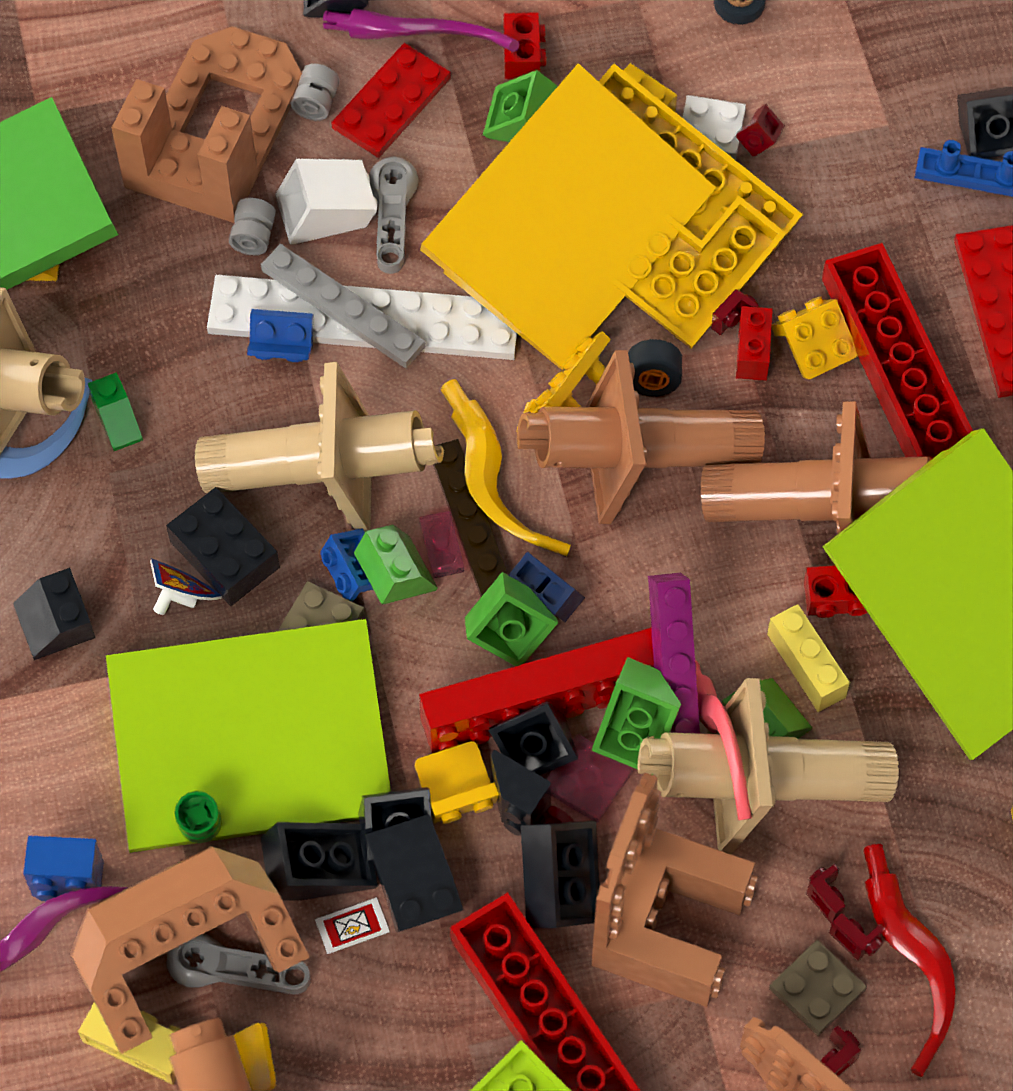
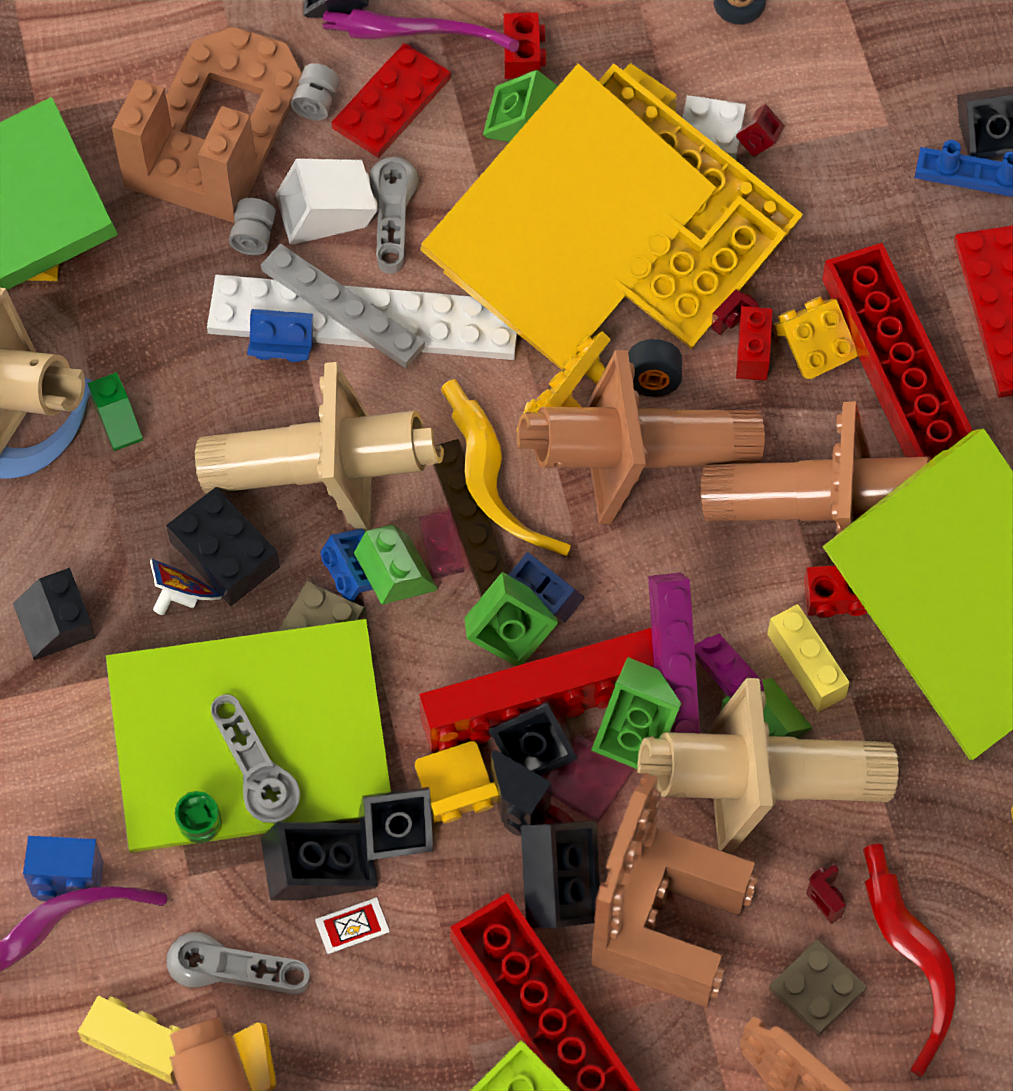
(164, 915): nougat wedge -> none
(257, 768): none -> light grey beam
(413, 873): black slope -> none
(716, 719): coral animal -> none
(723, 664): none -> magenta plate
(848, 1051): dark red bracket -> none
(852, 937): dark red bracket -> none

